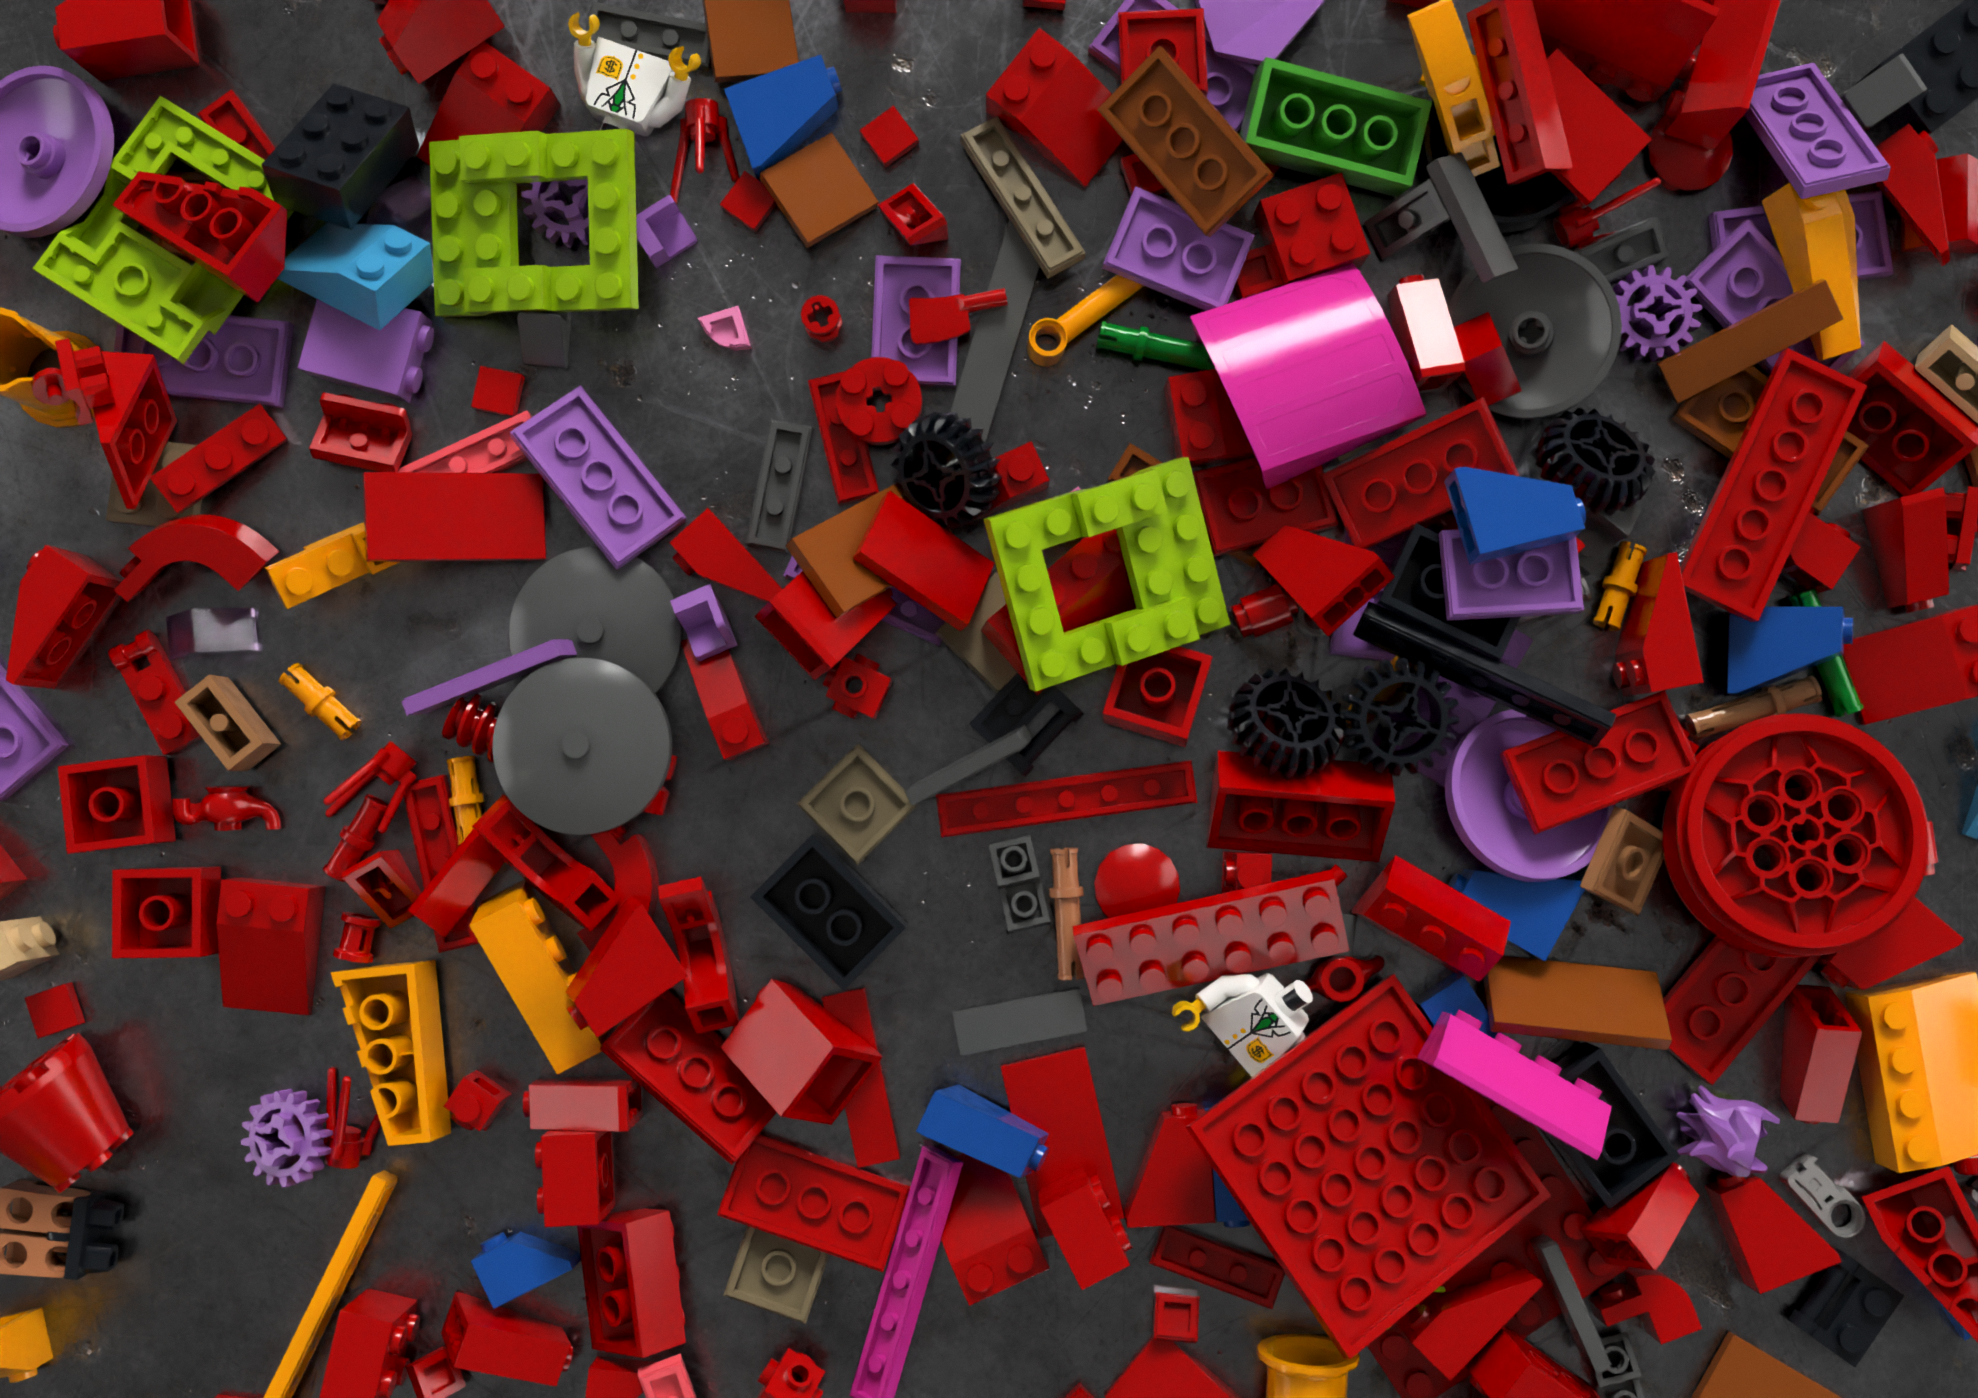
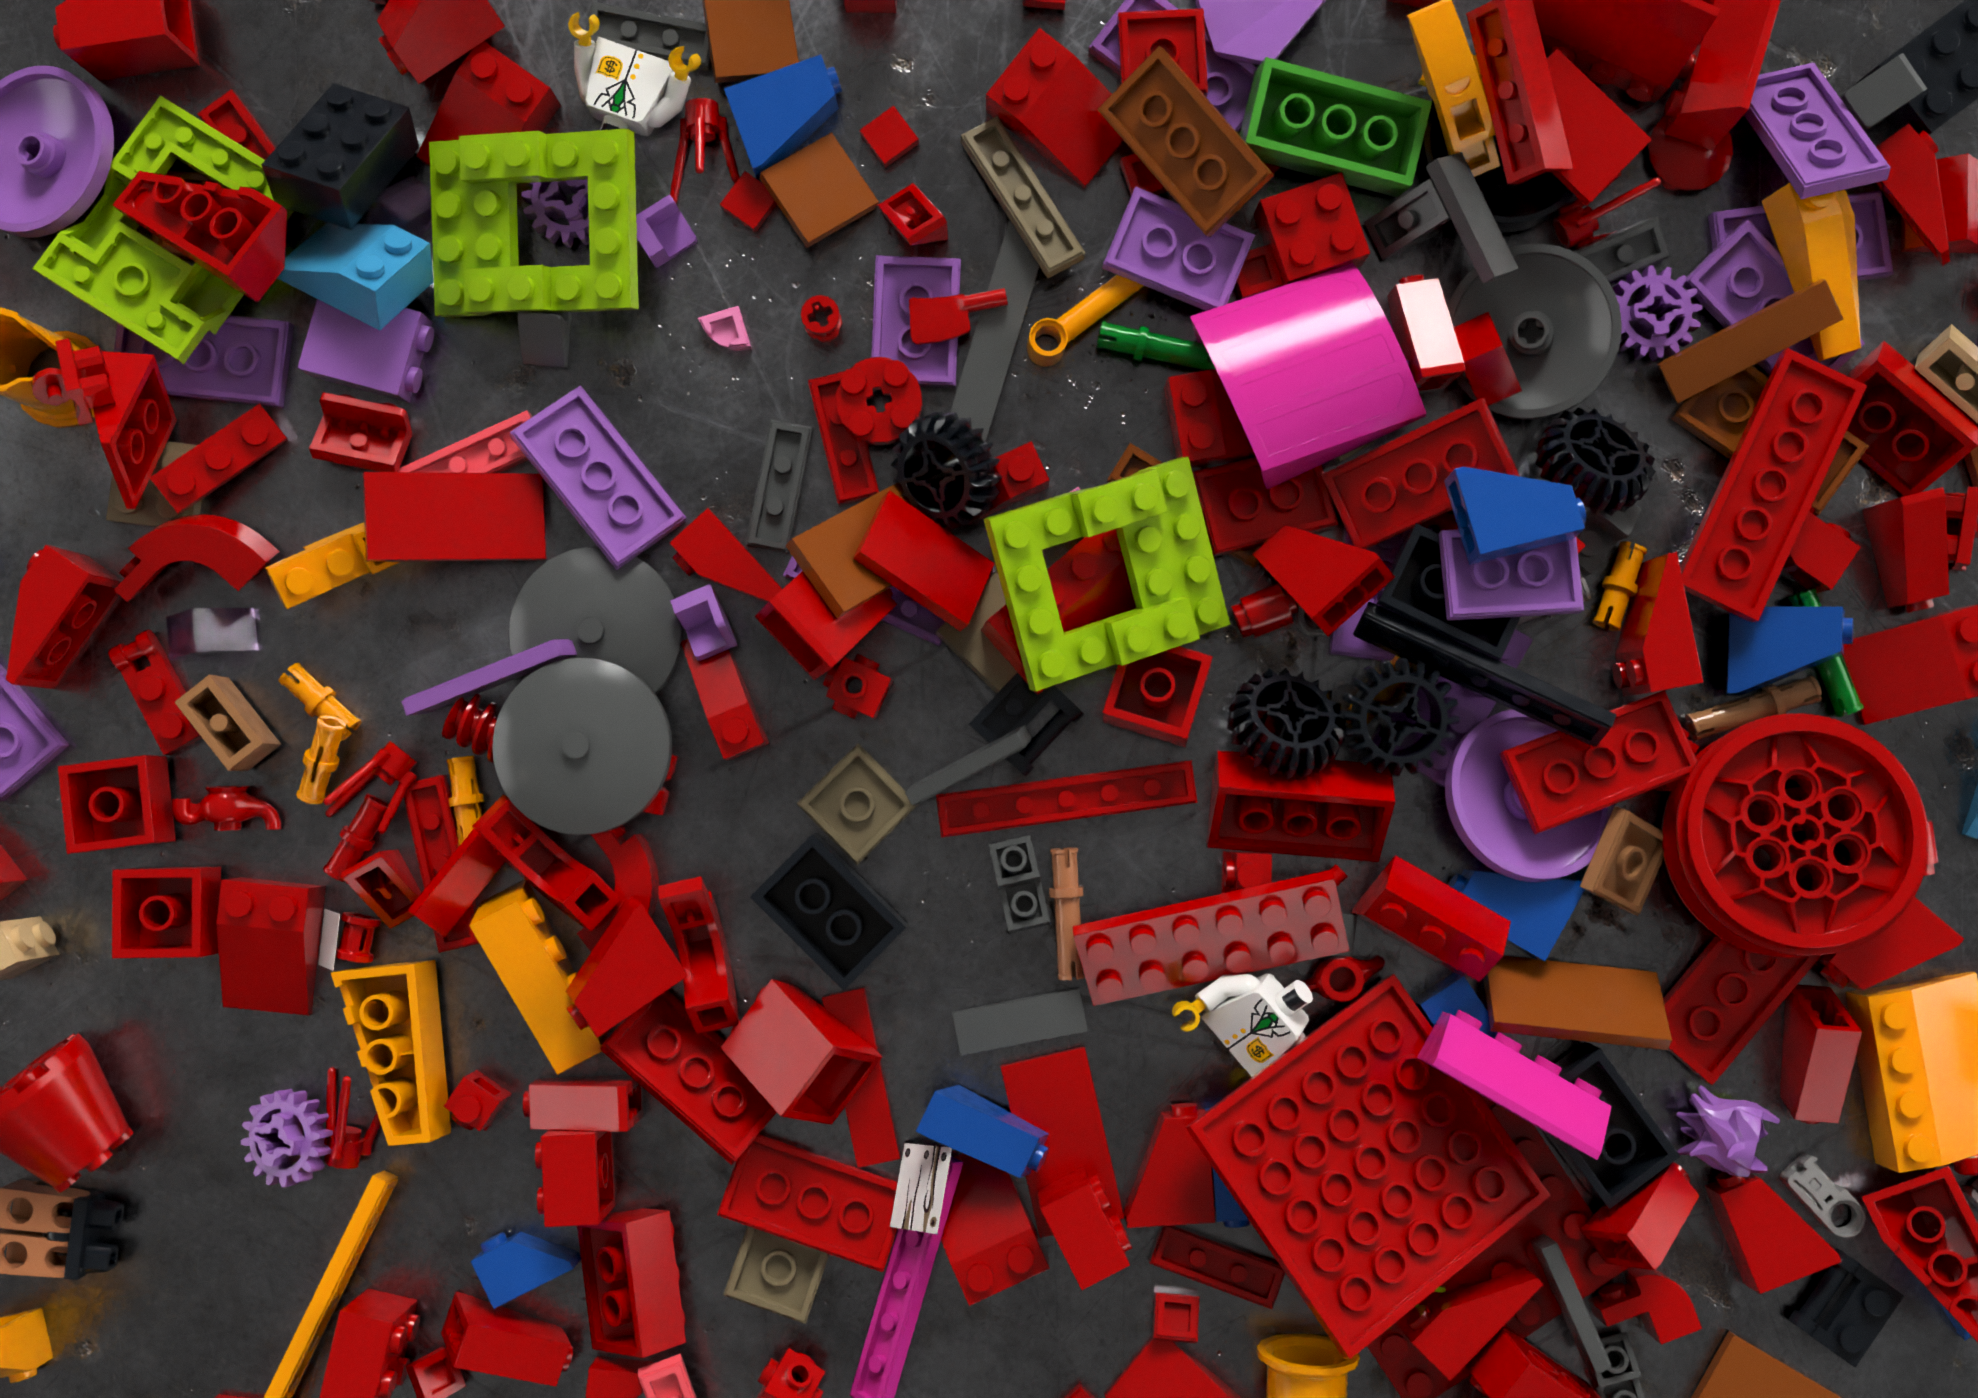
(54, 1010): red tile -> none
(321, 759): none -> light orange pin
(329, 939): none -> white sticker
(498, 391): red tile -> none
(921, 1188): none -> white sticker
(1135, 880): red dish -> none

